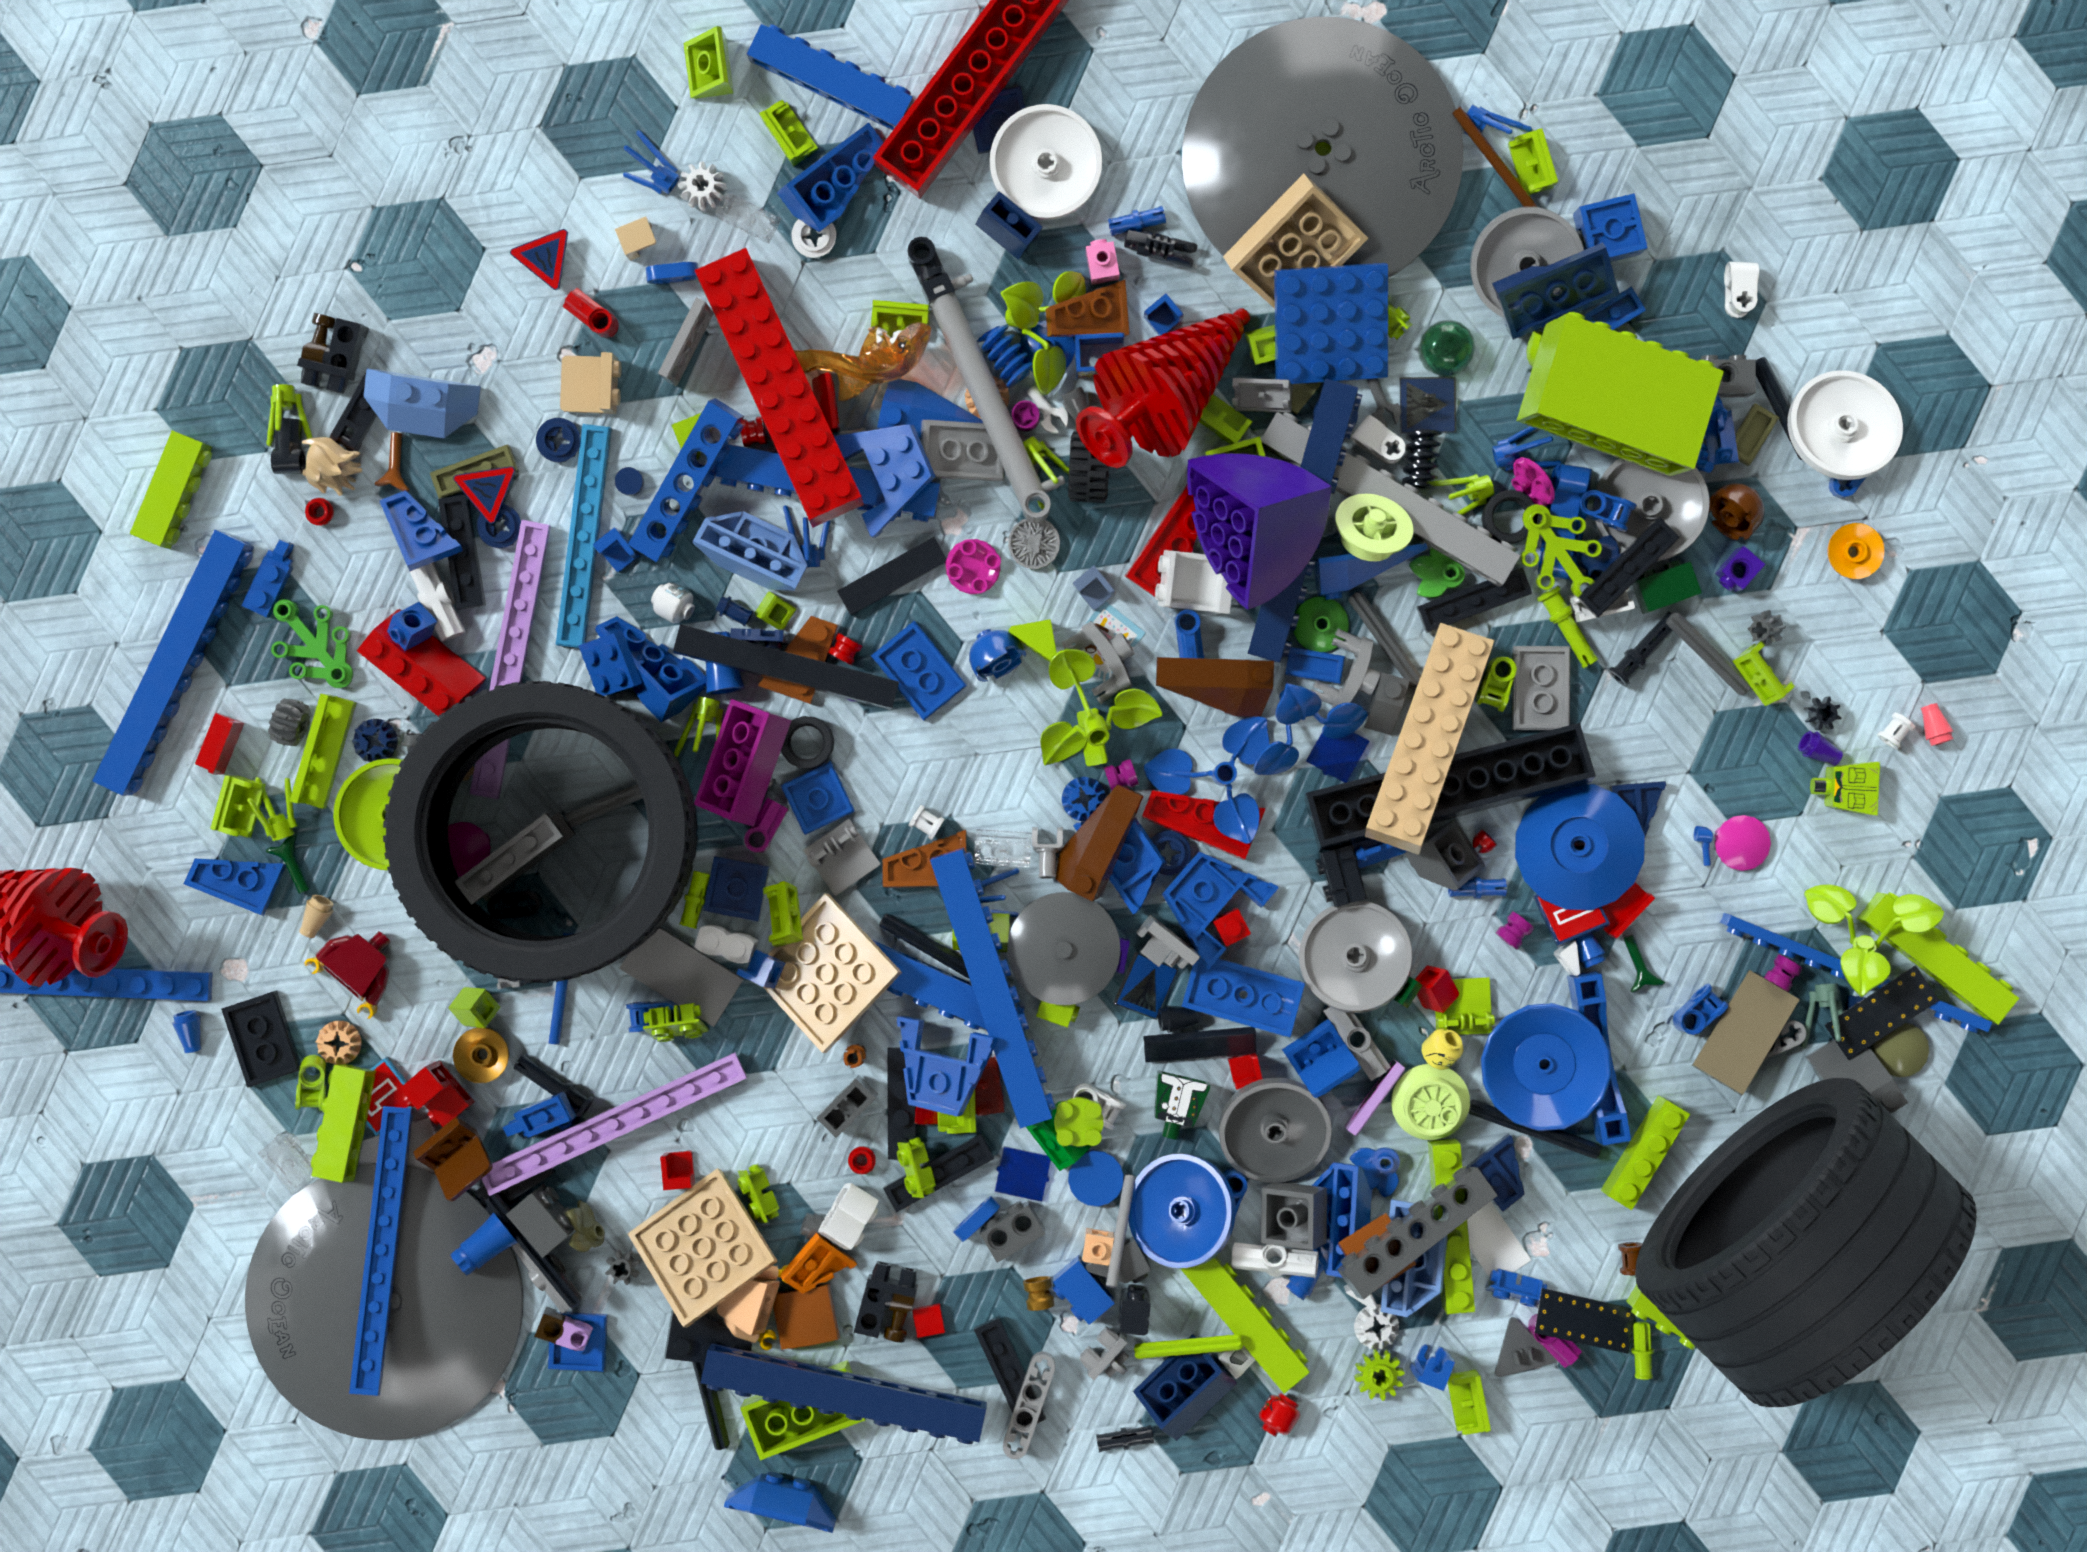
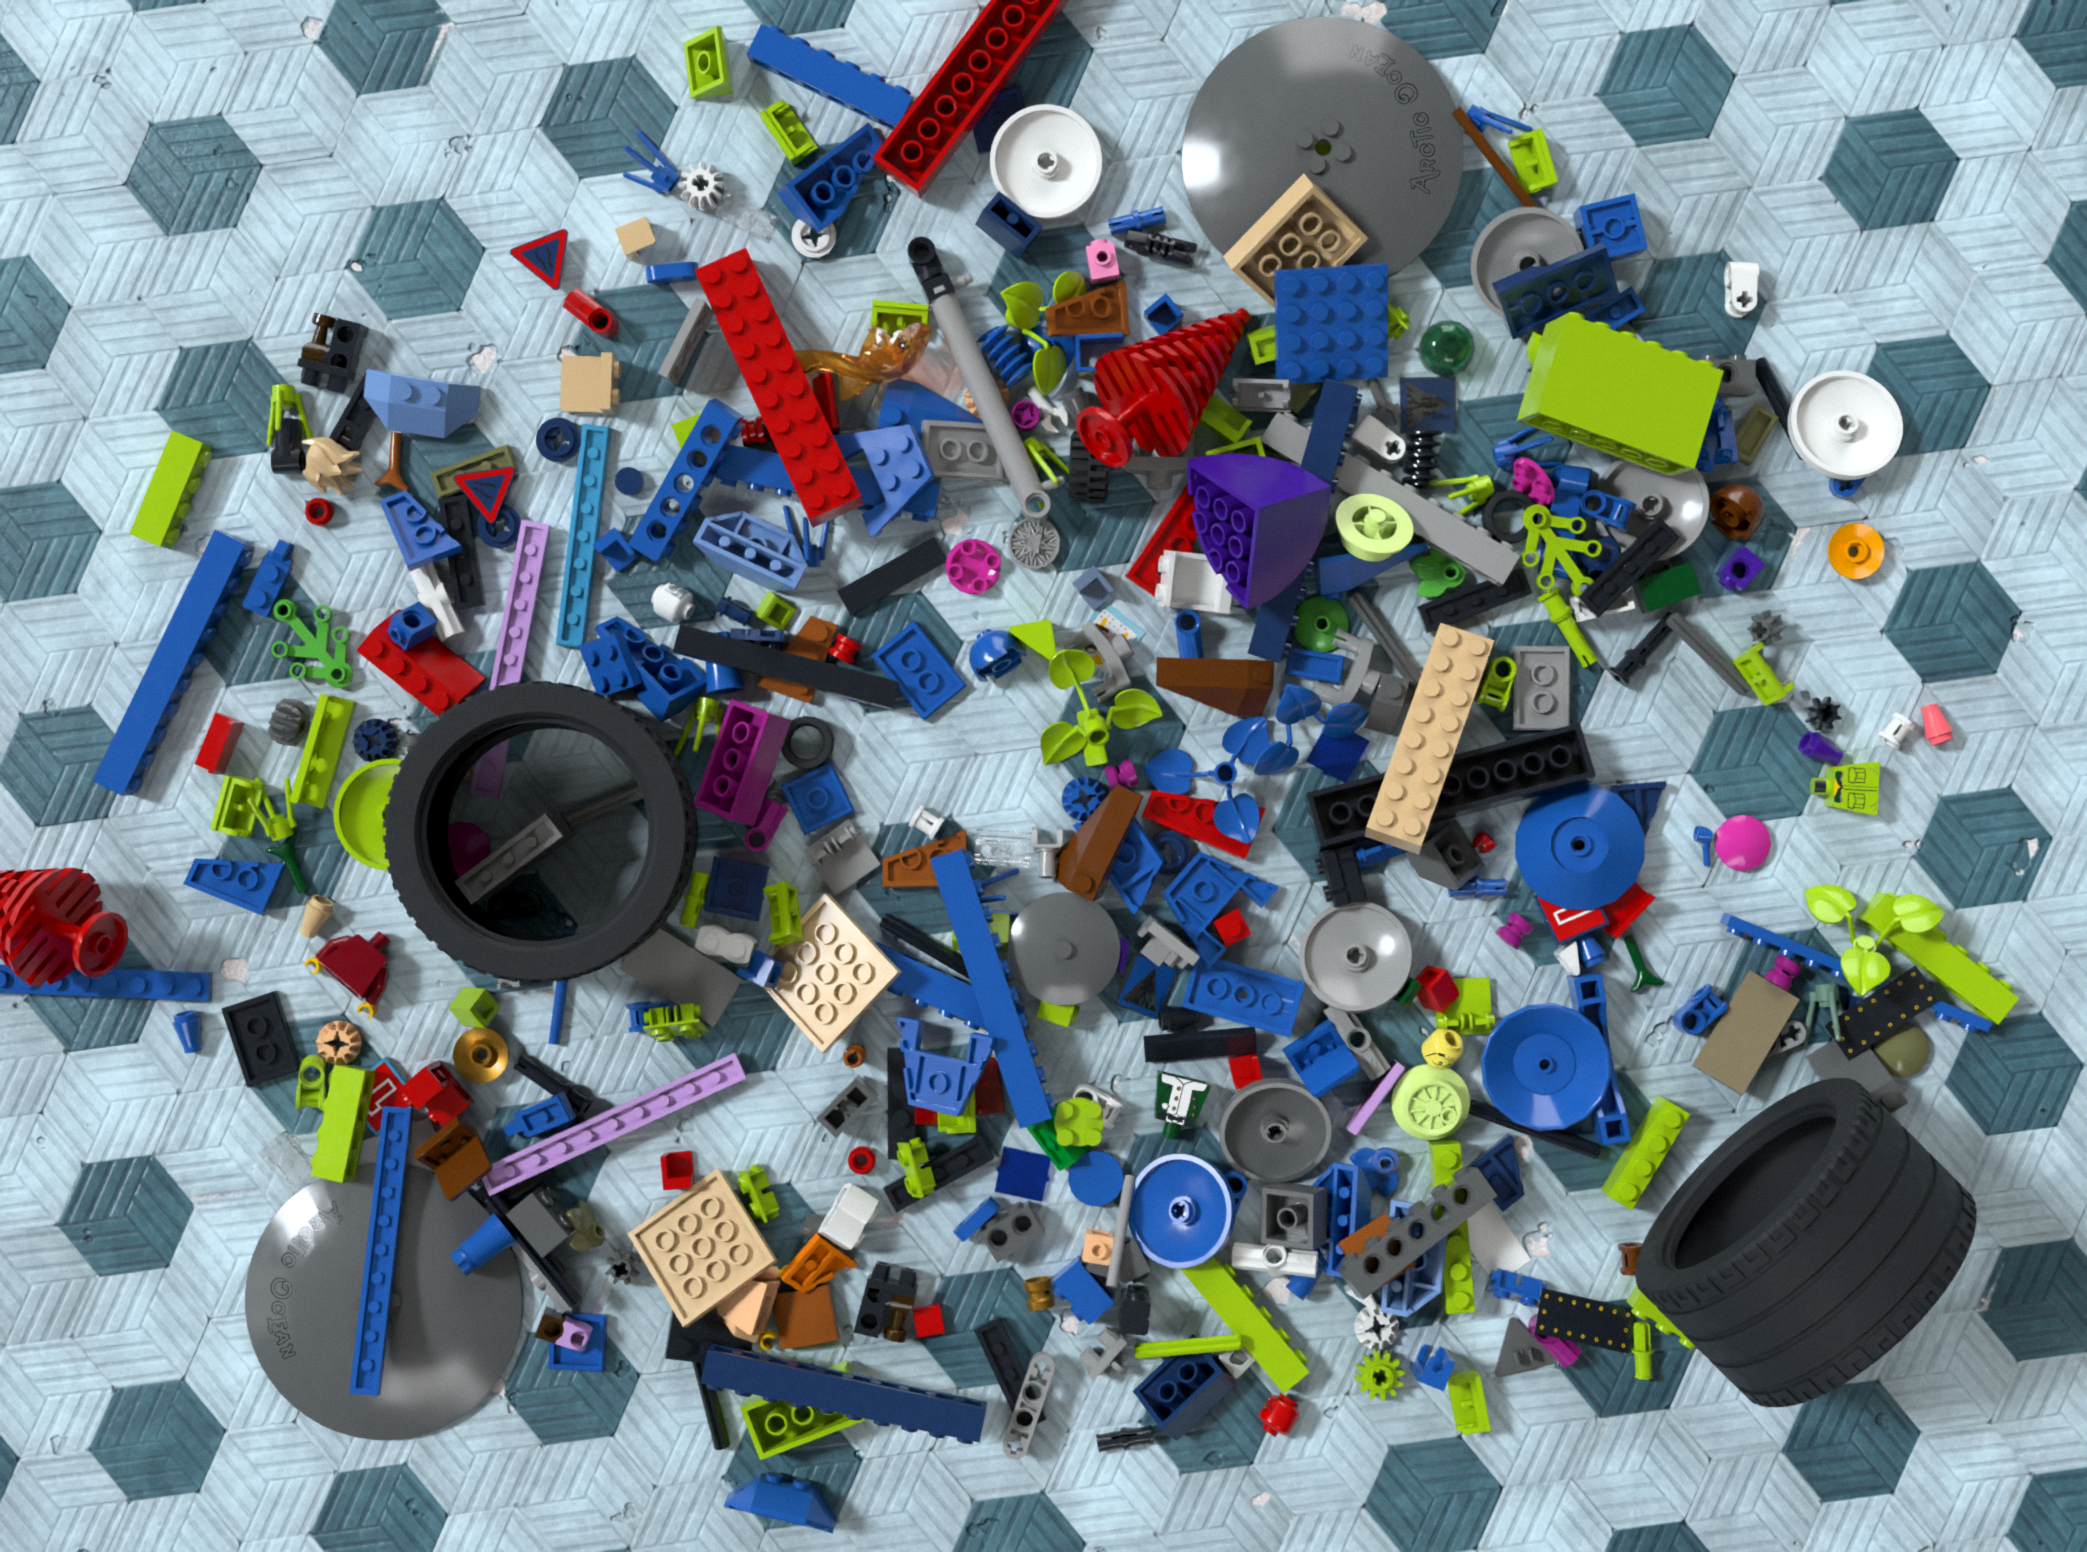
(1161, 469): none -> light grey connector

